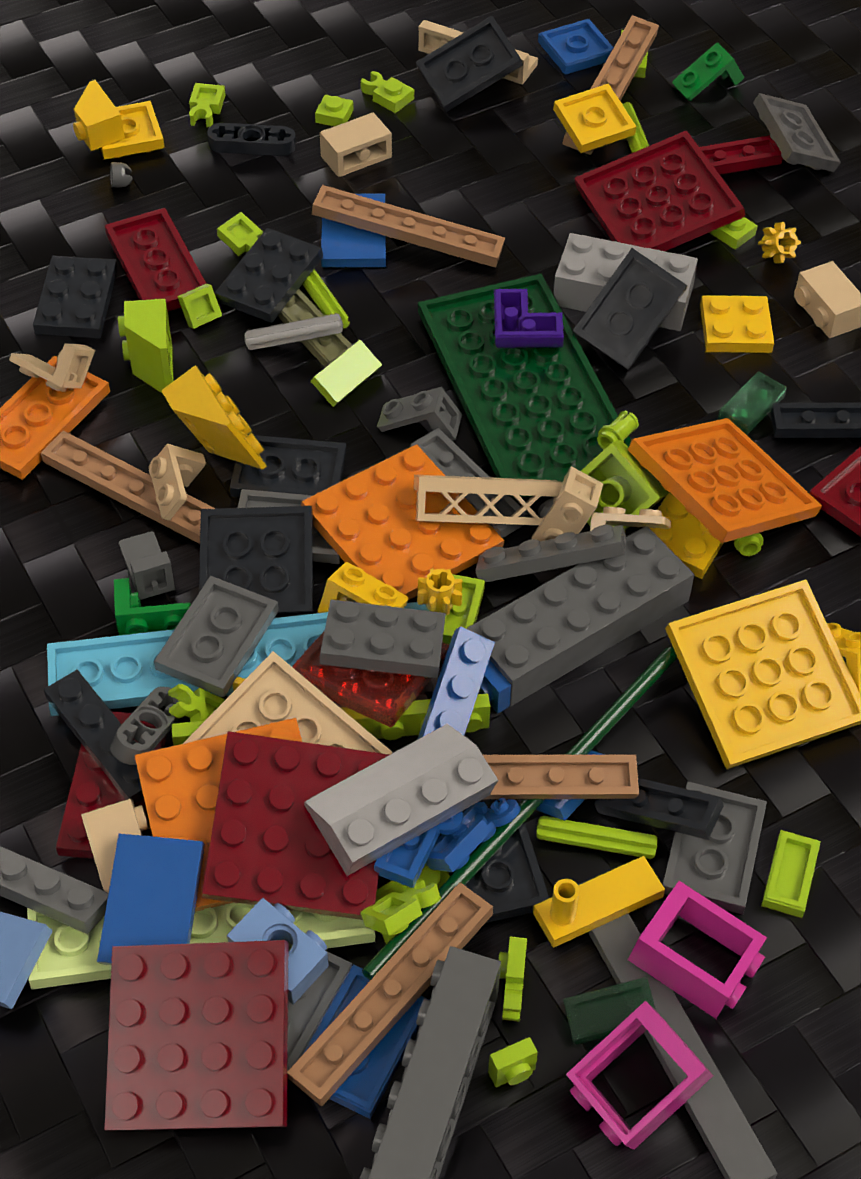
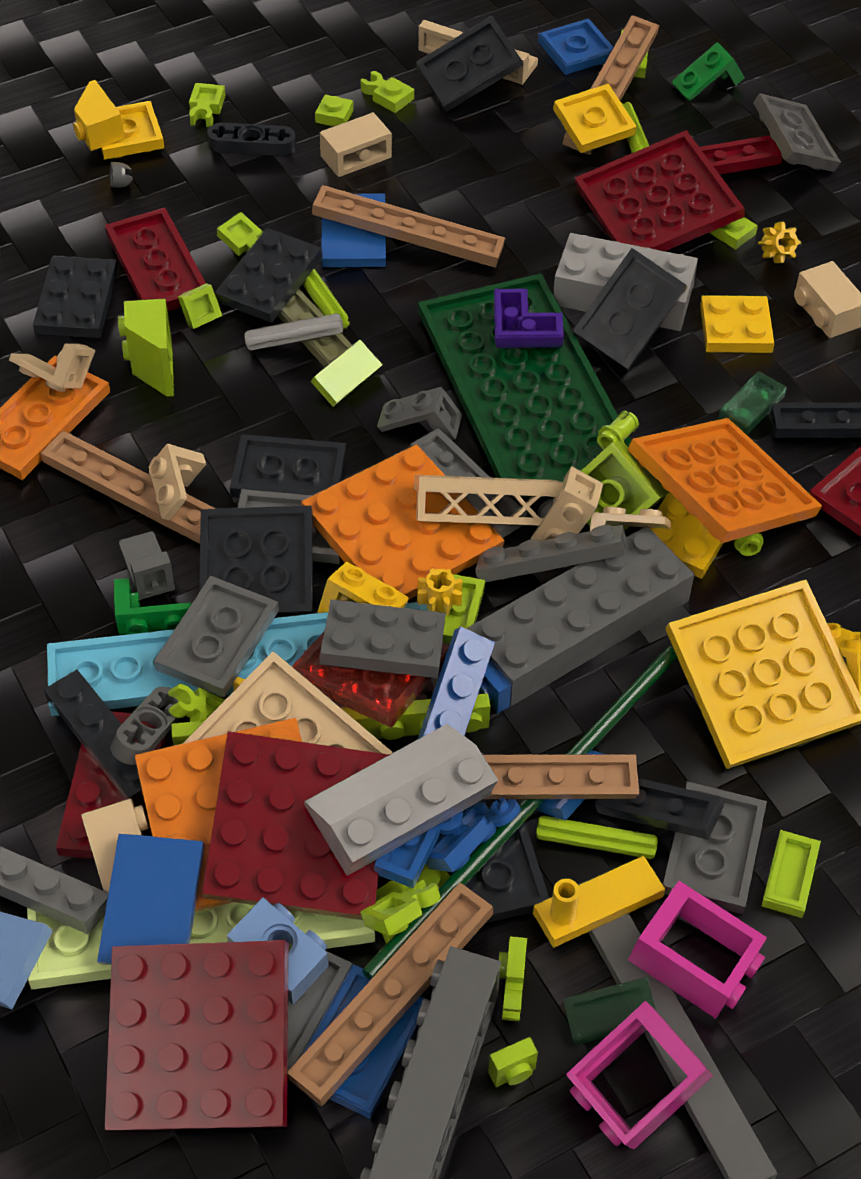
(213, 418): yellow slope -> none

